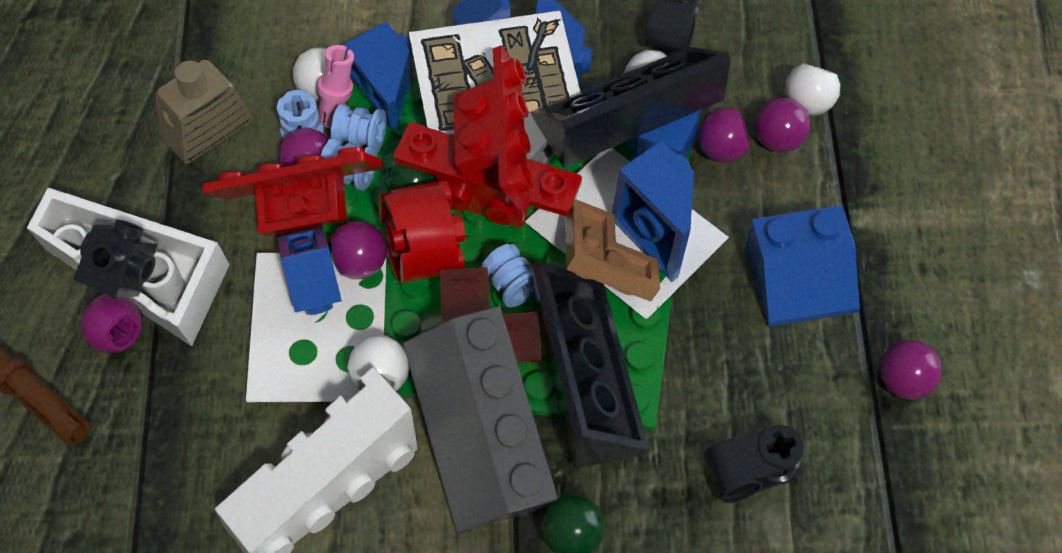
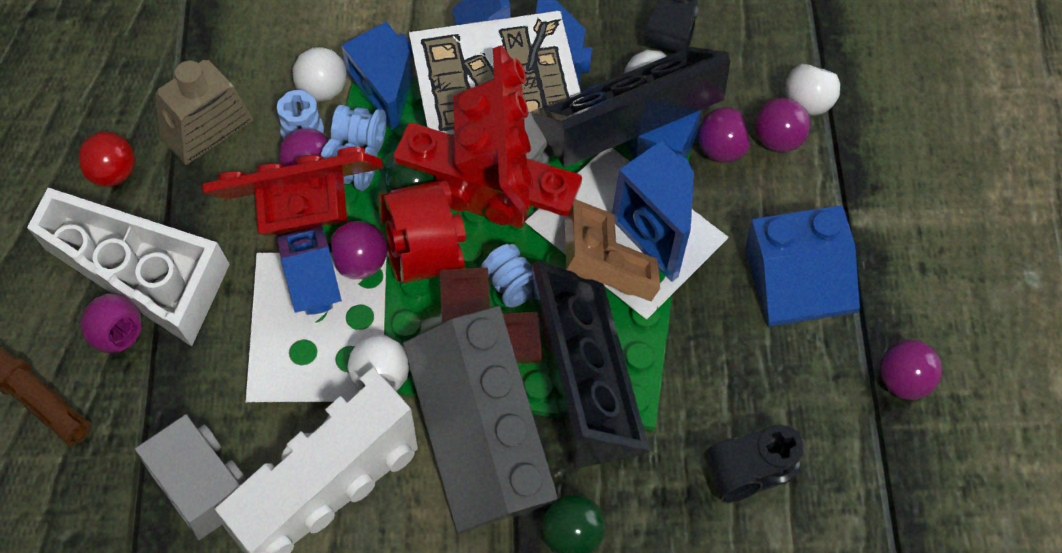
(106, 159): none -> red piece
(116, 259): black brick -> none
(191, 472): none -> light grey brick
(335, 84): bright pink pin -> none

